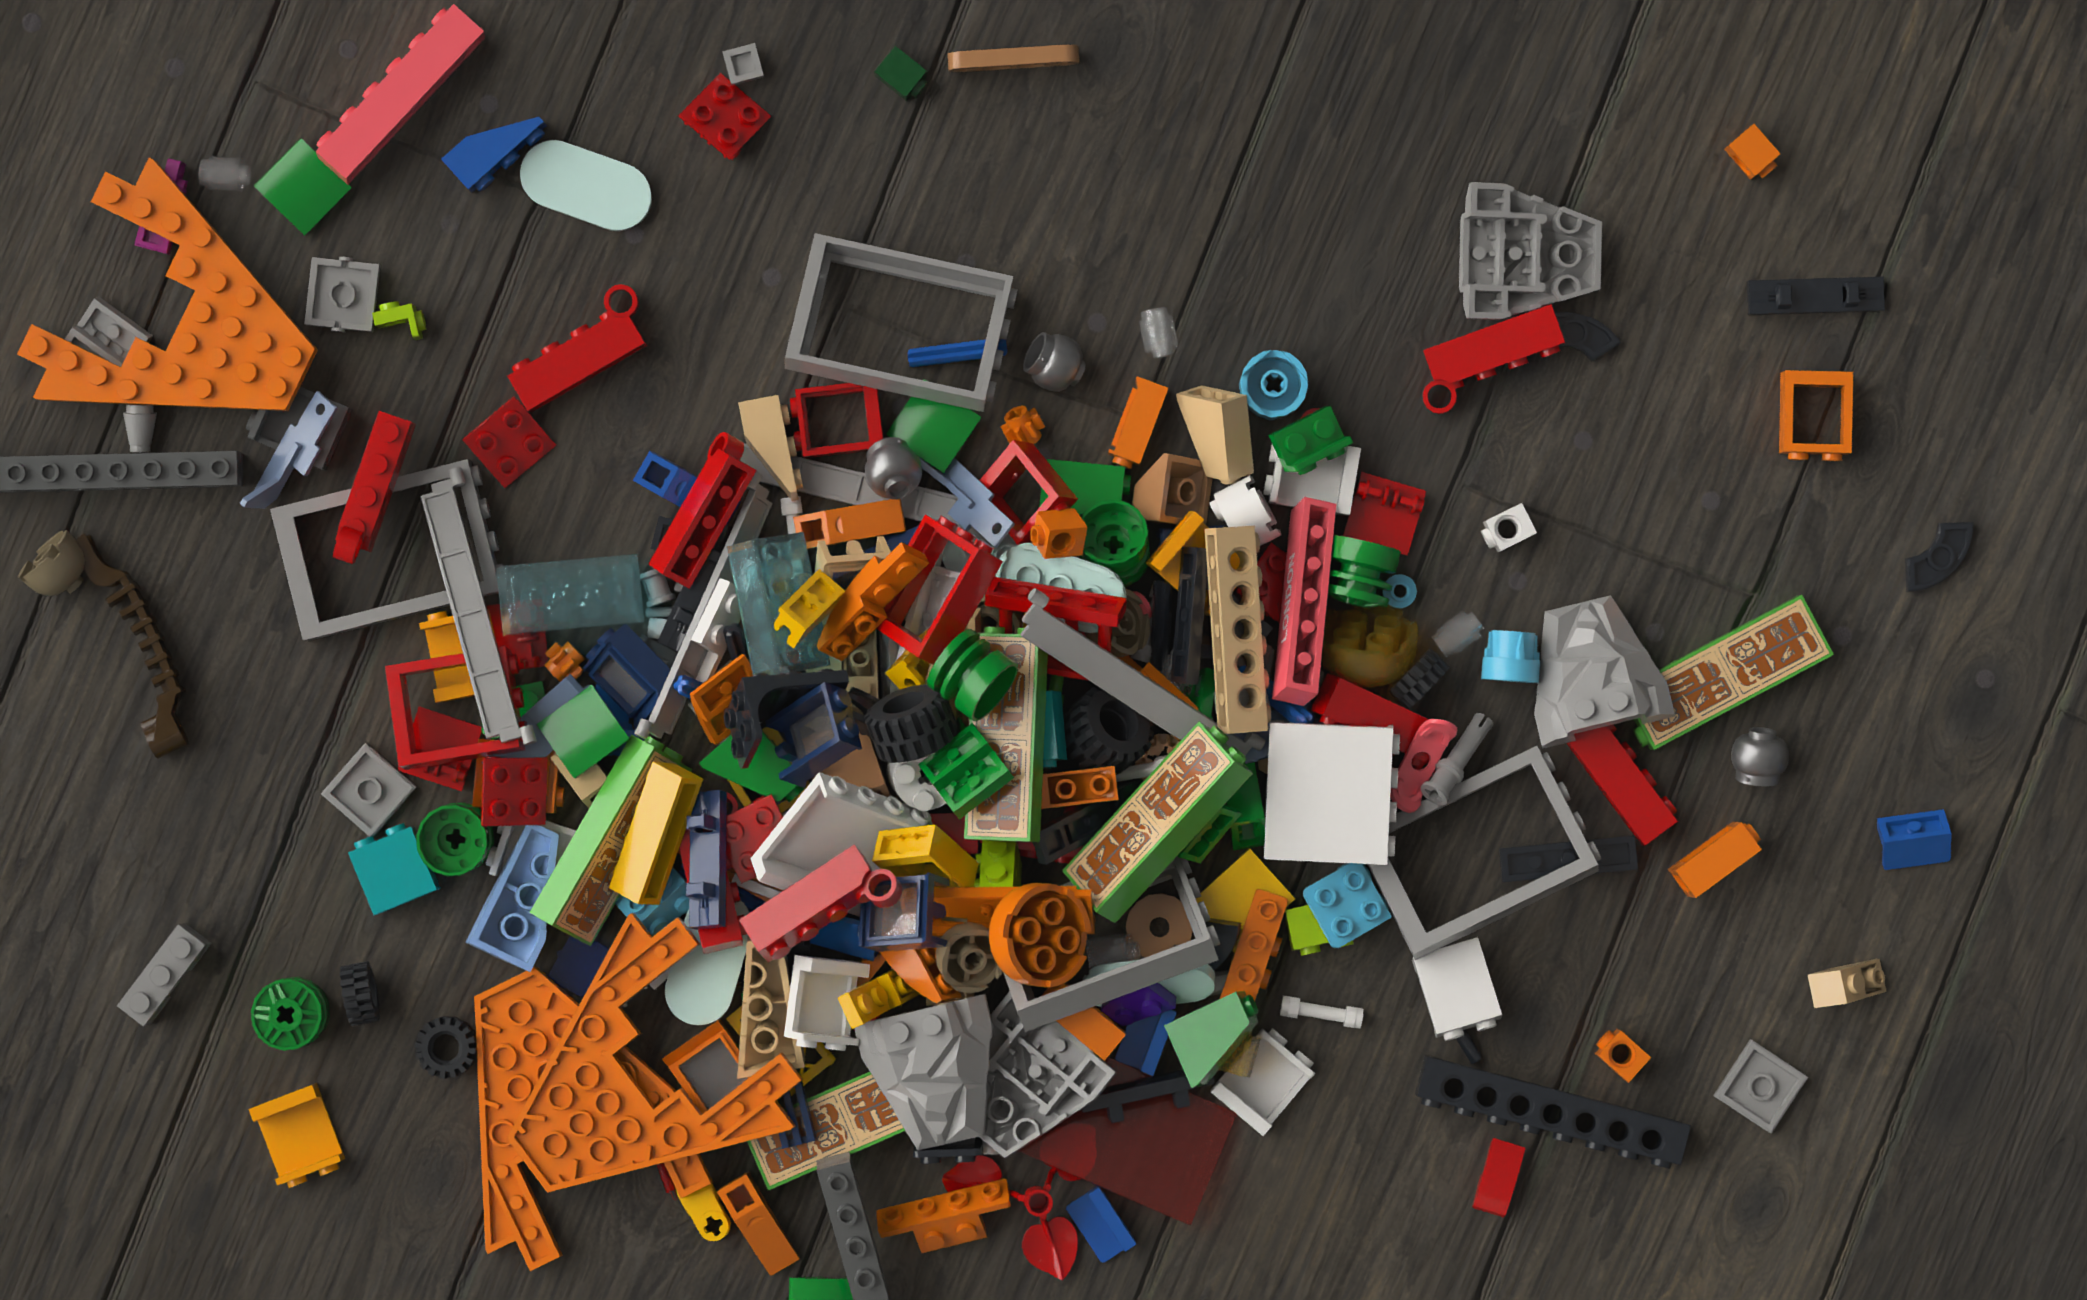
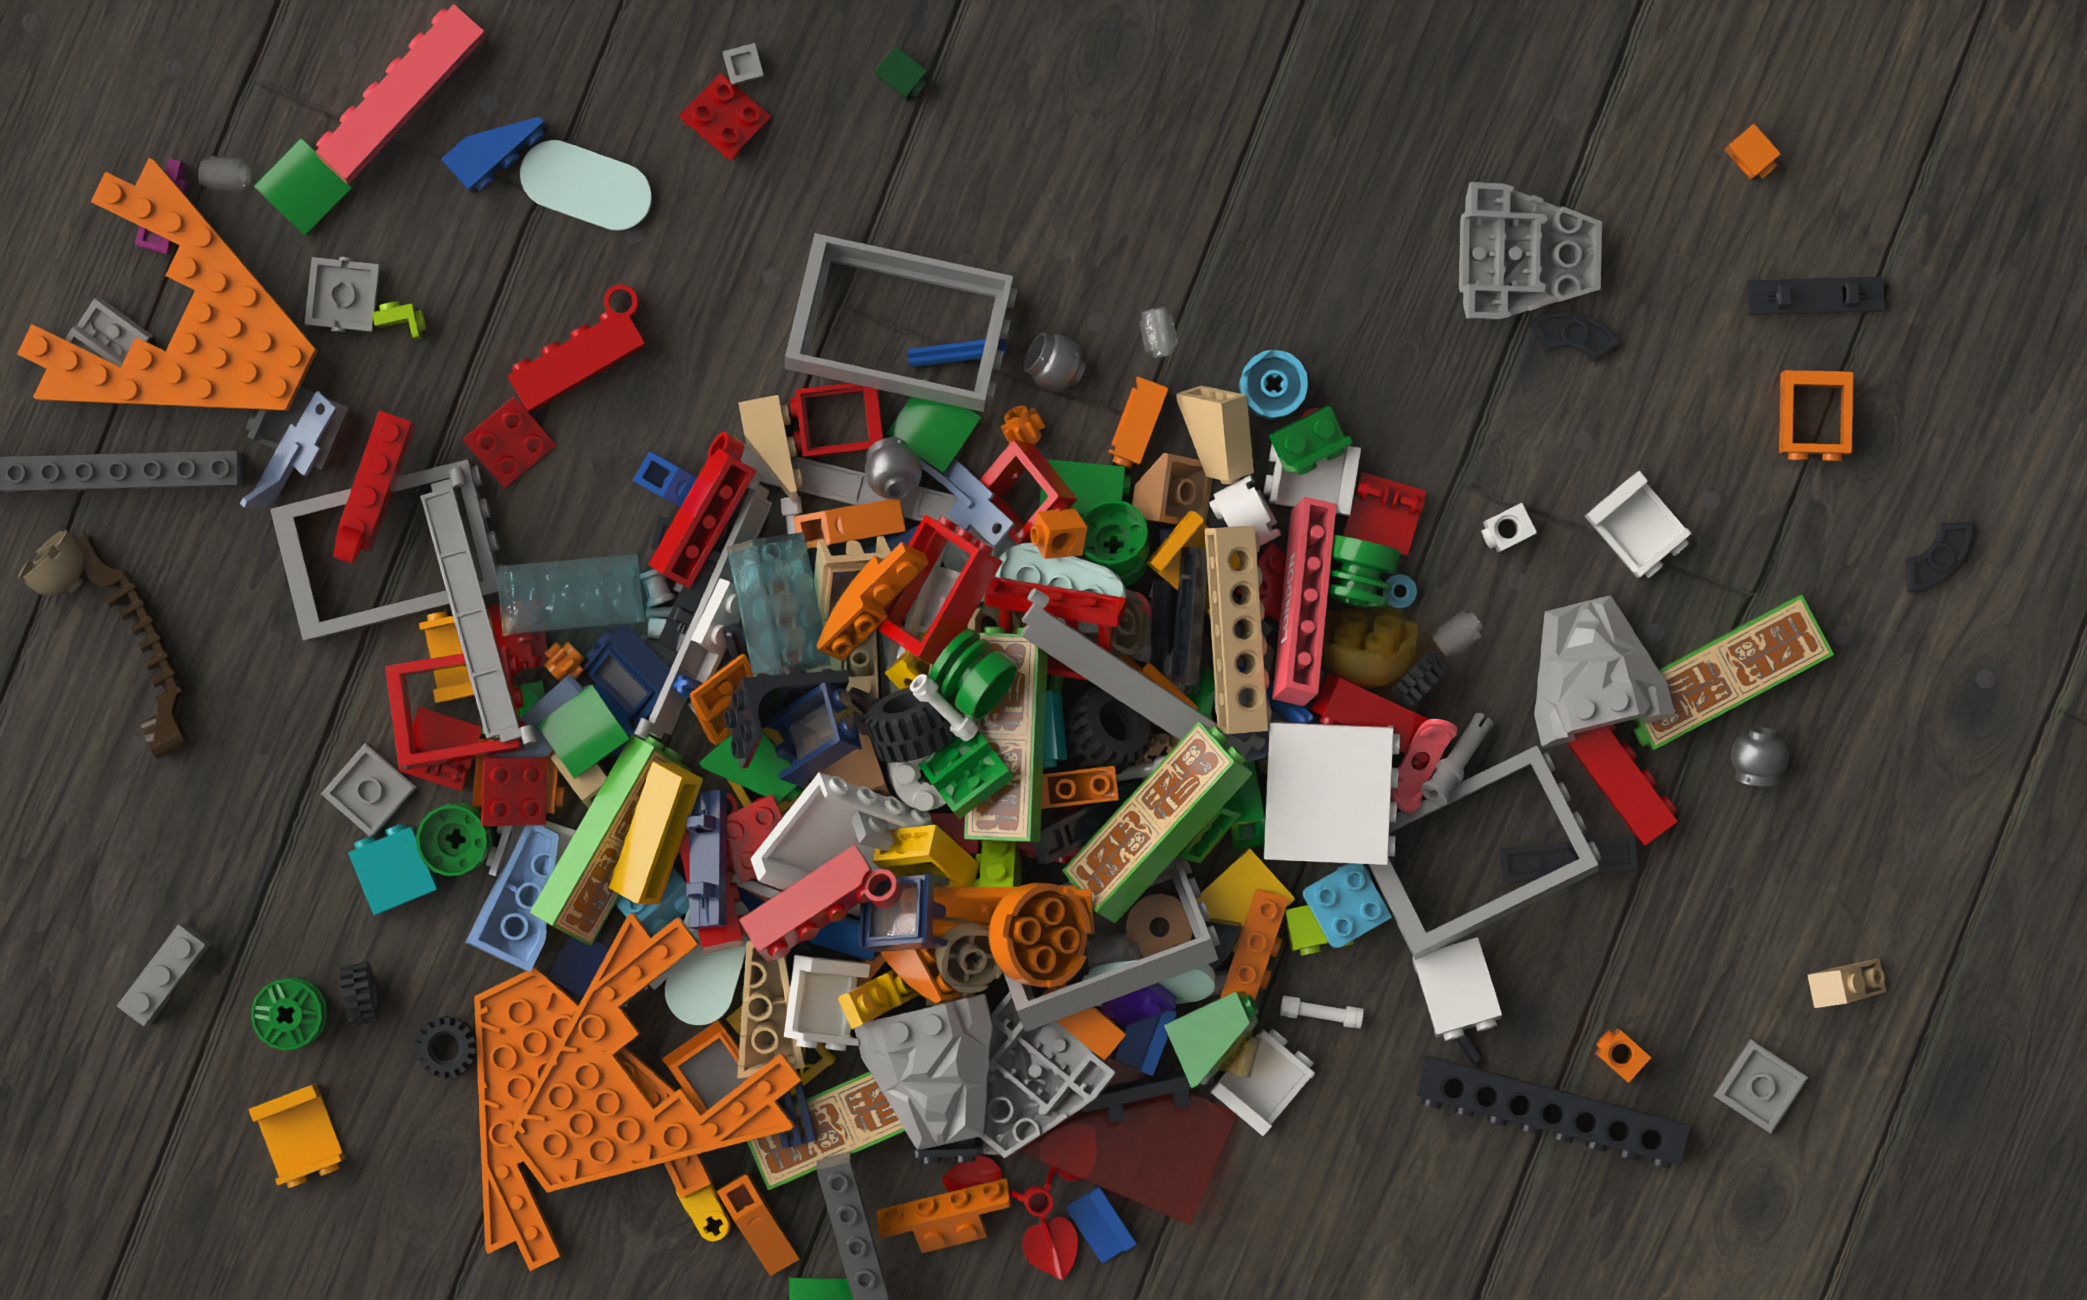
(140, 426): light grey cone -> none
(666, 1179): red piece -> none
(808, 606): yellow hinge -> none
(872, 831): none -> light grey plate
(926, 690): none -> white bar
(1013, 58): medium nougat beam -> none
(1489, 348): red hinge -> none
(1498, 1177): red slope -> none
(1511, 657): medium azure piece -> none
(1638, 526): none -> white panel
(1715, 858): orange window -> none
(1914, 839): blue panel -> none

